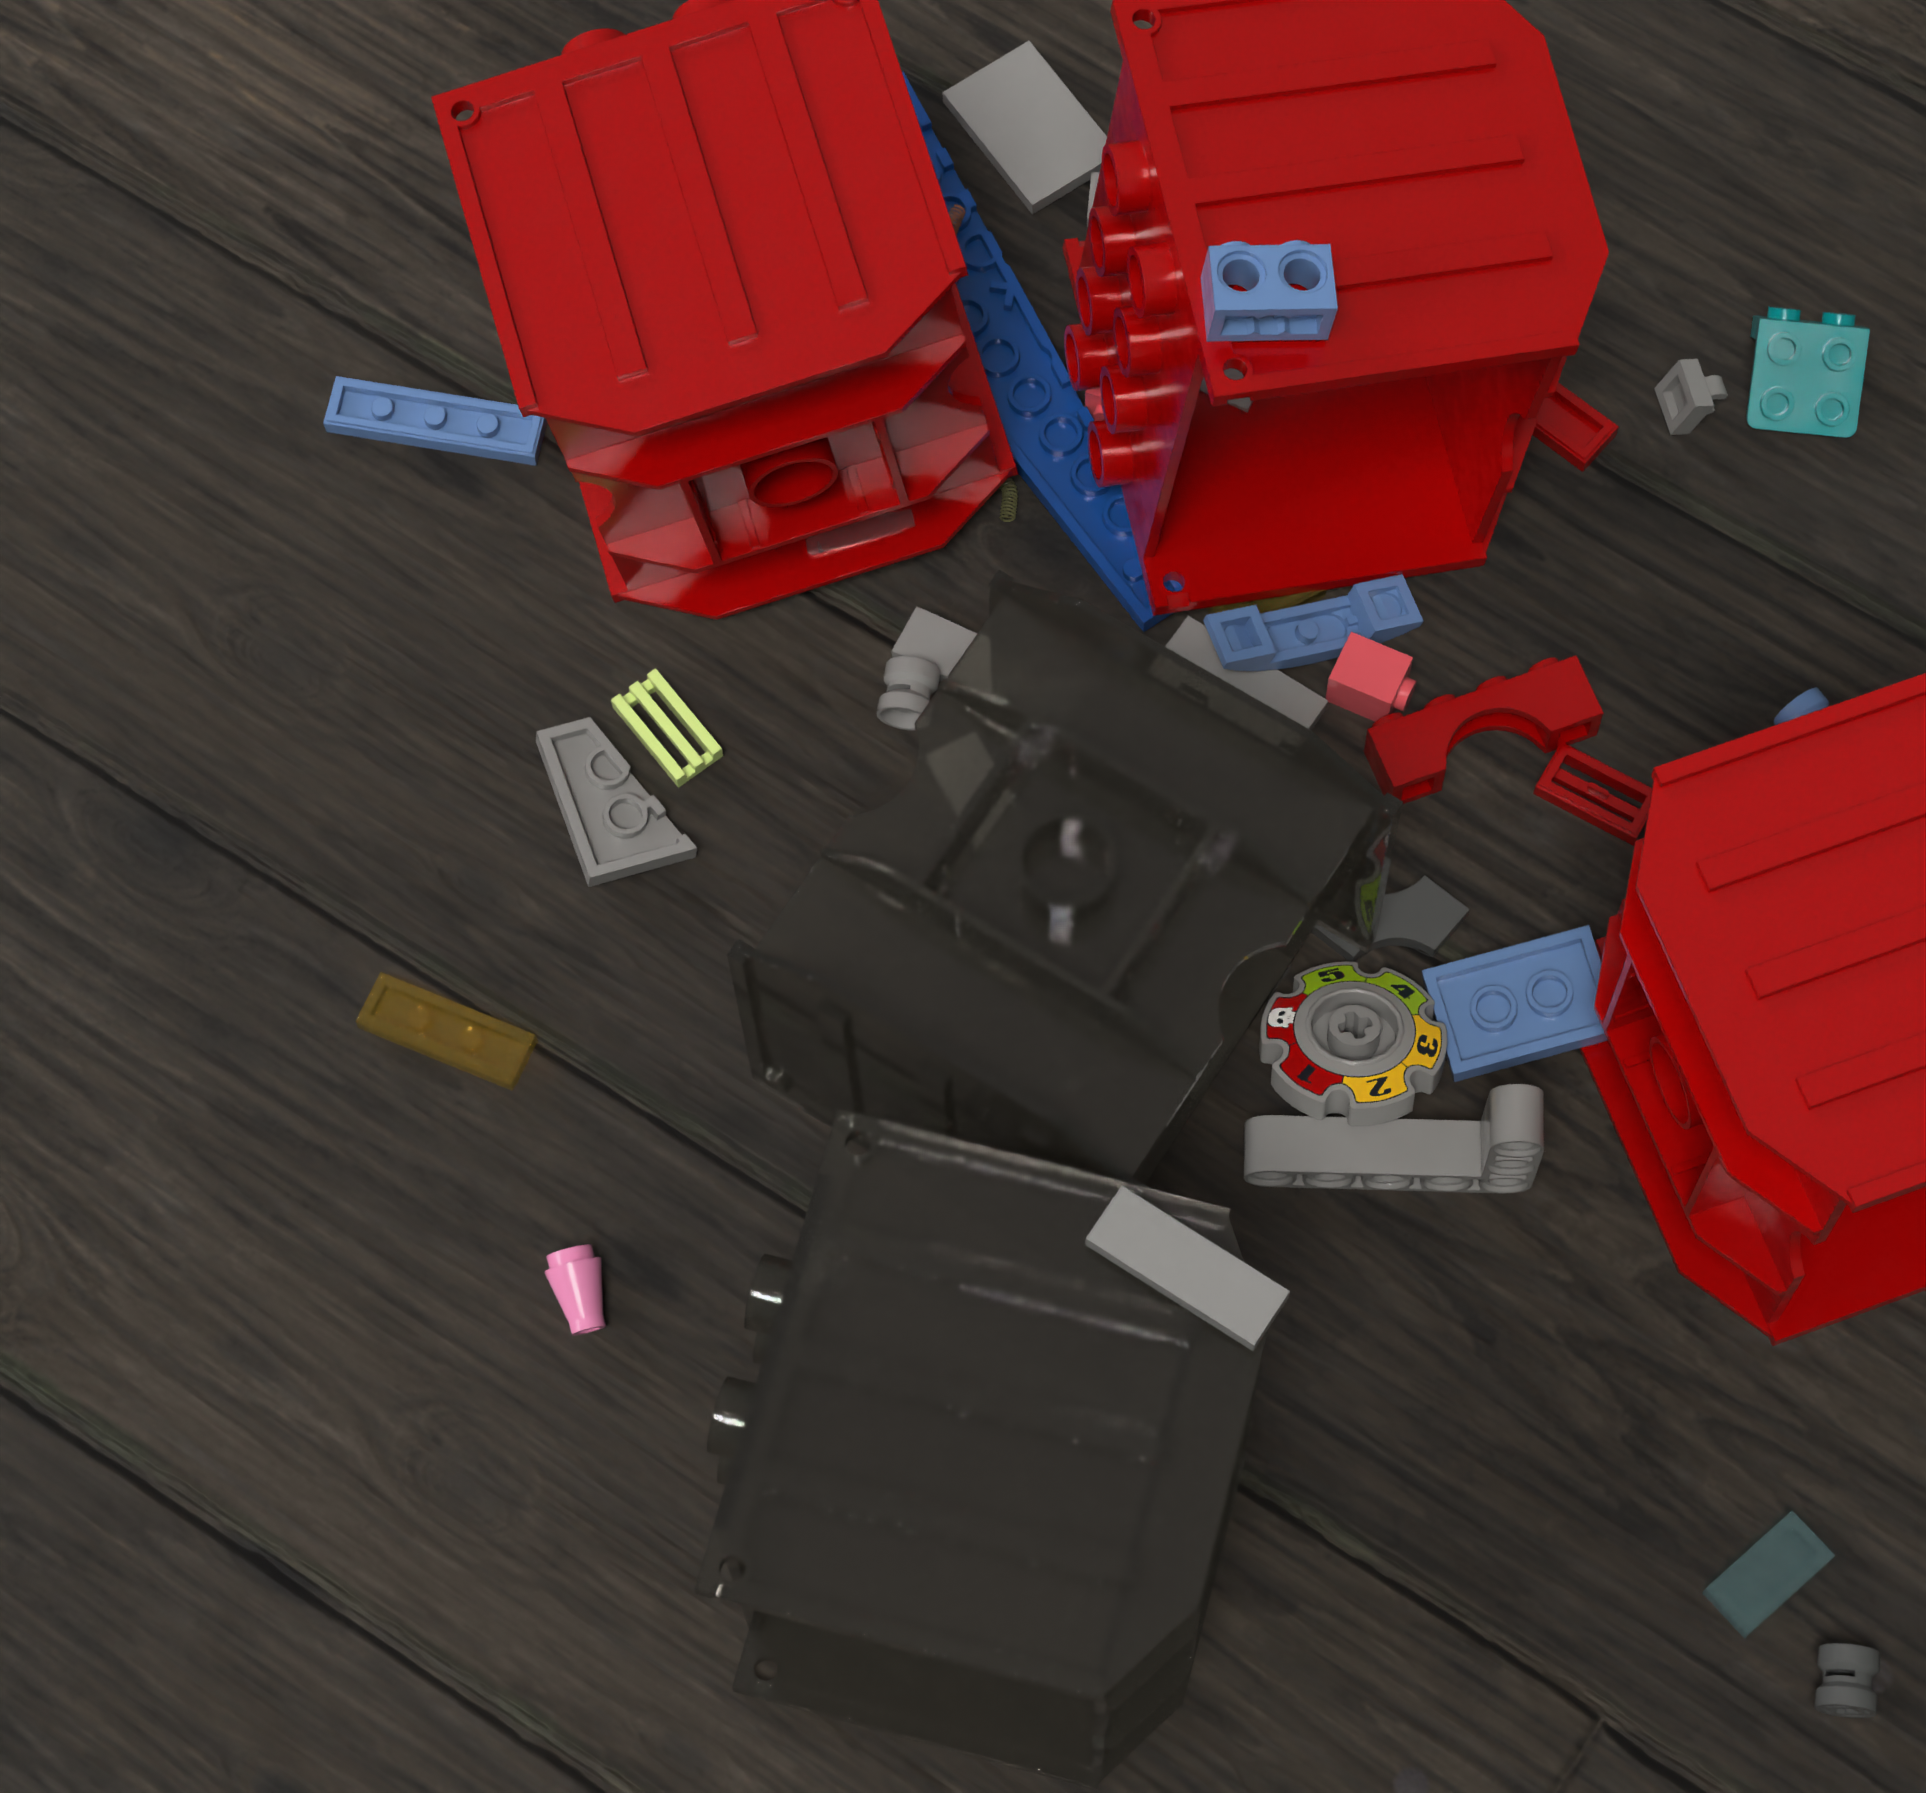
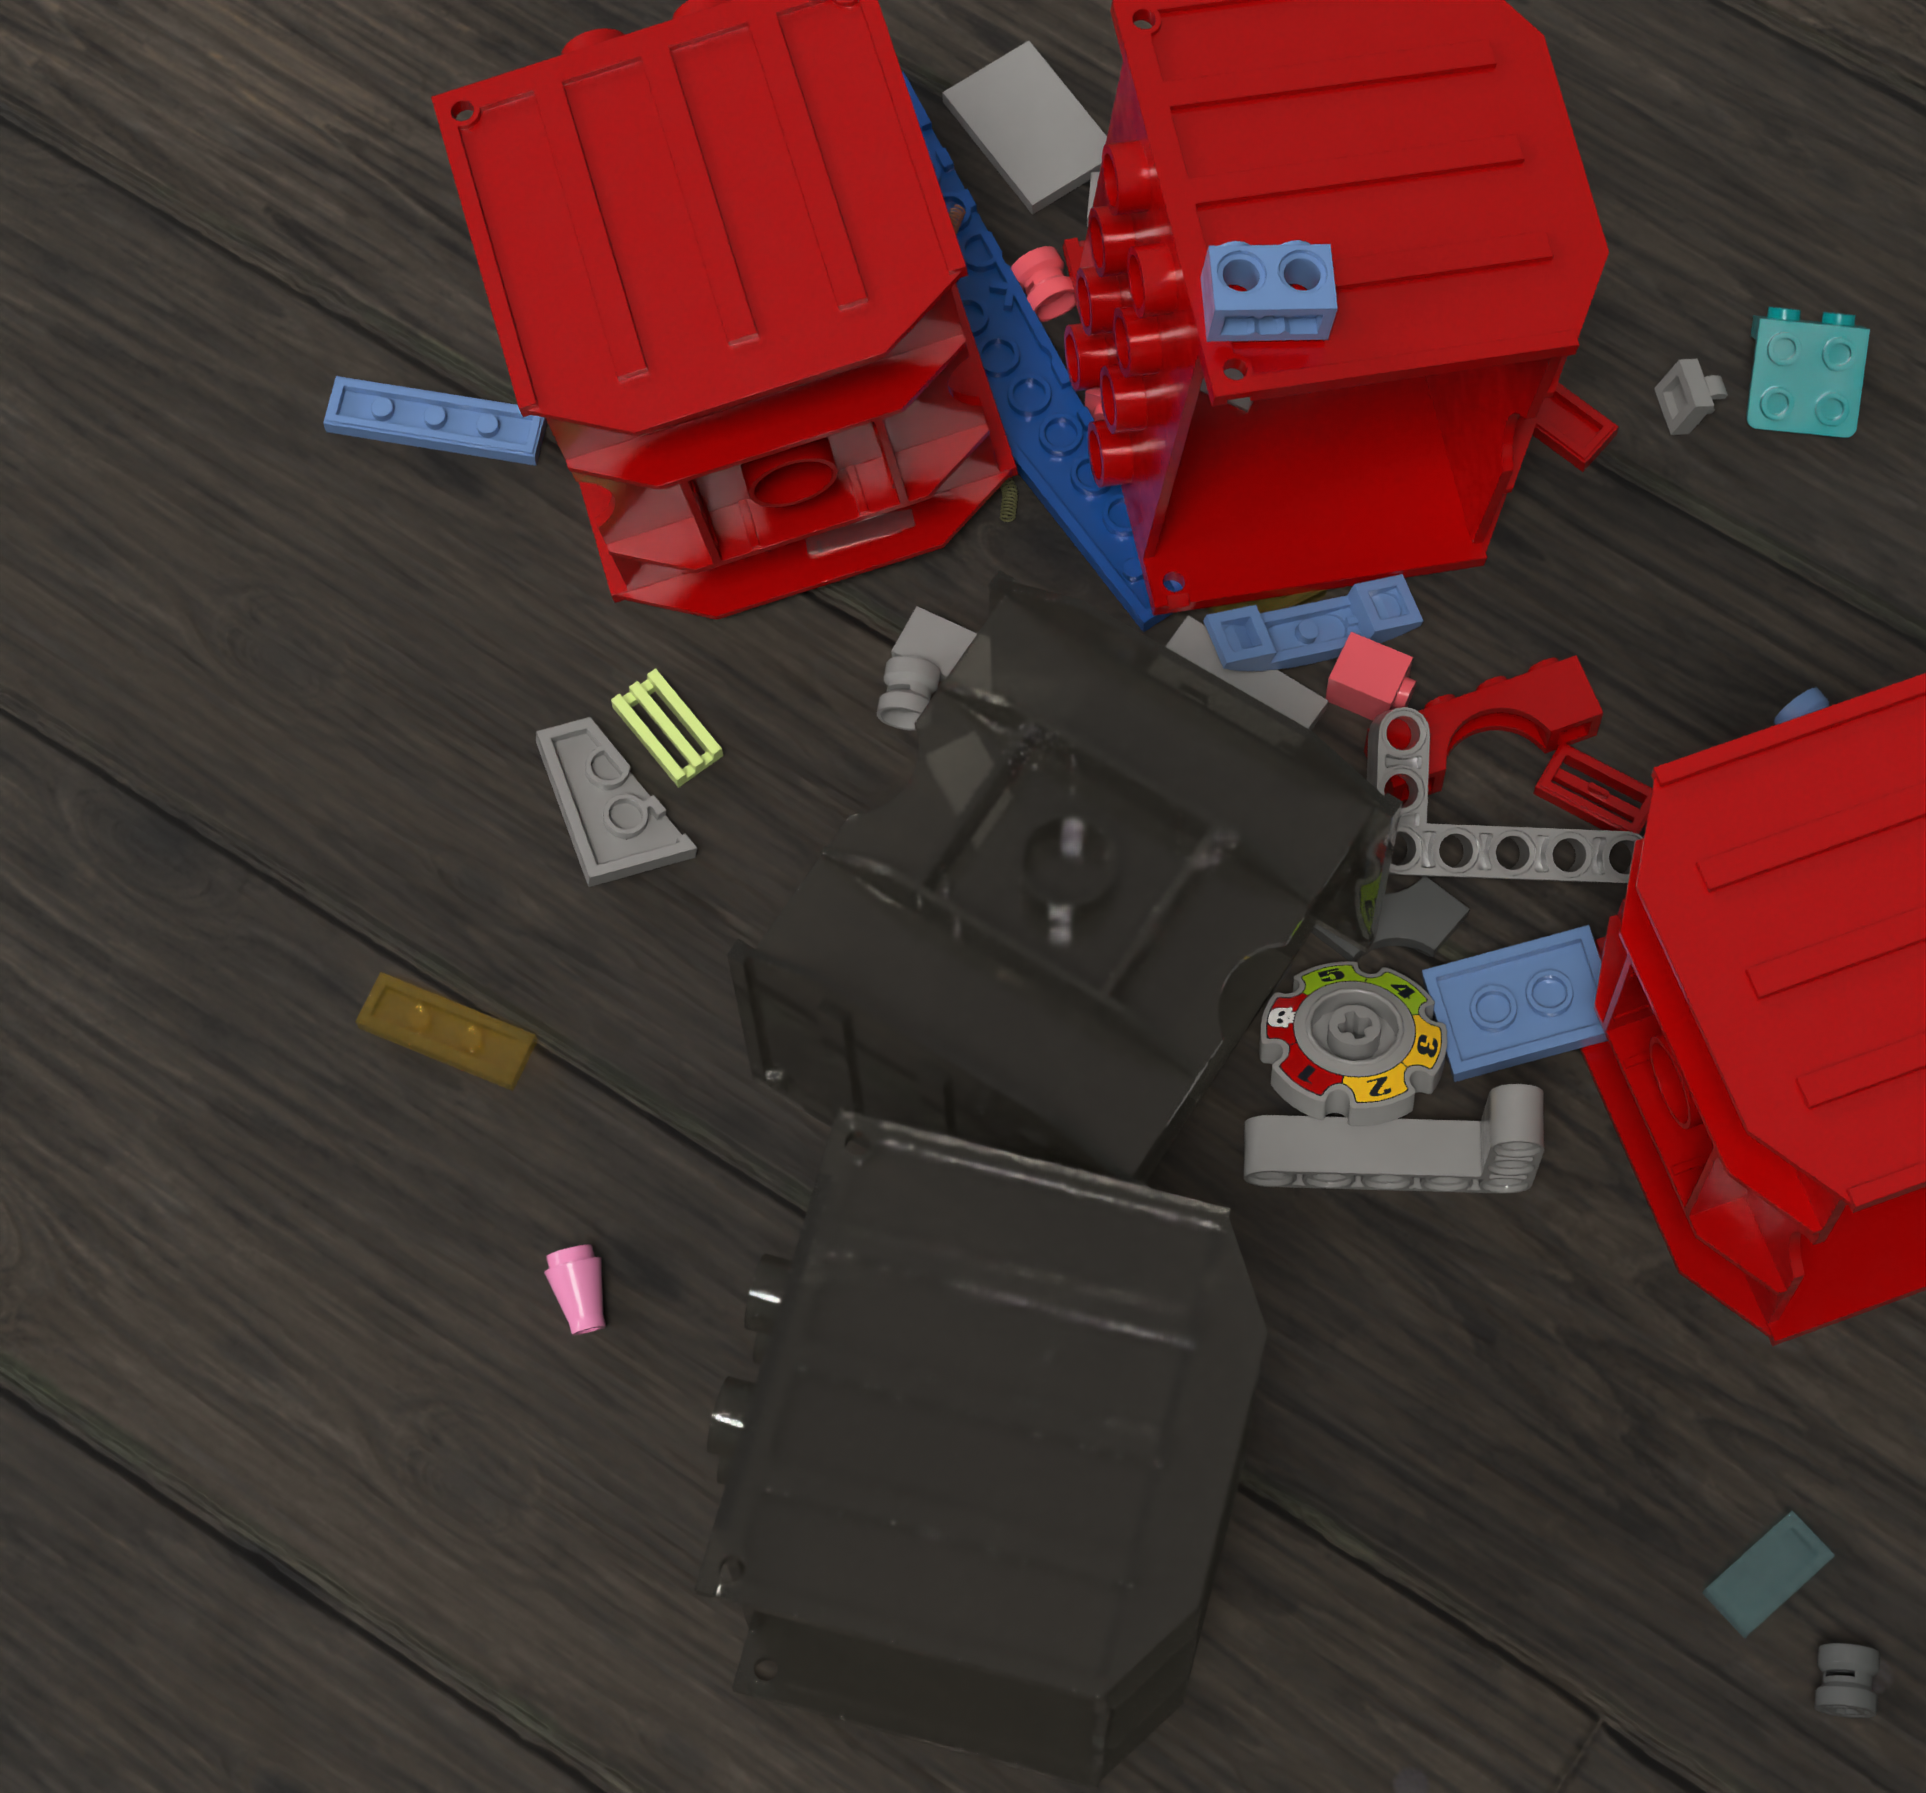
(1044, 282): none -> coral wheel
(1187, 1268): light grey tile -> none
(1478, 841): none -> light grey beam

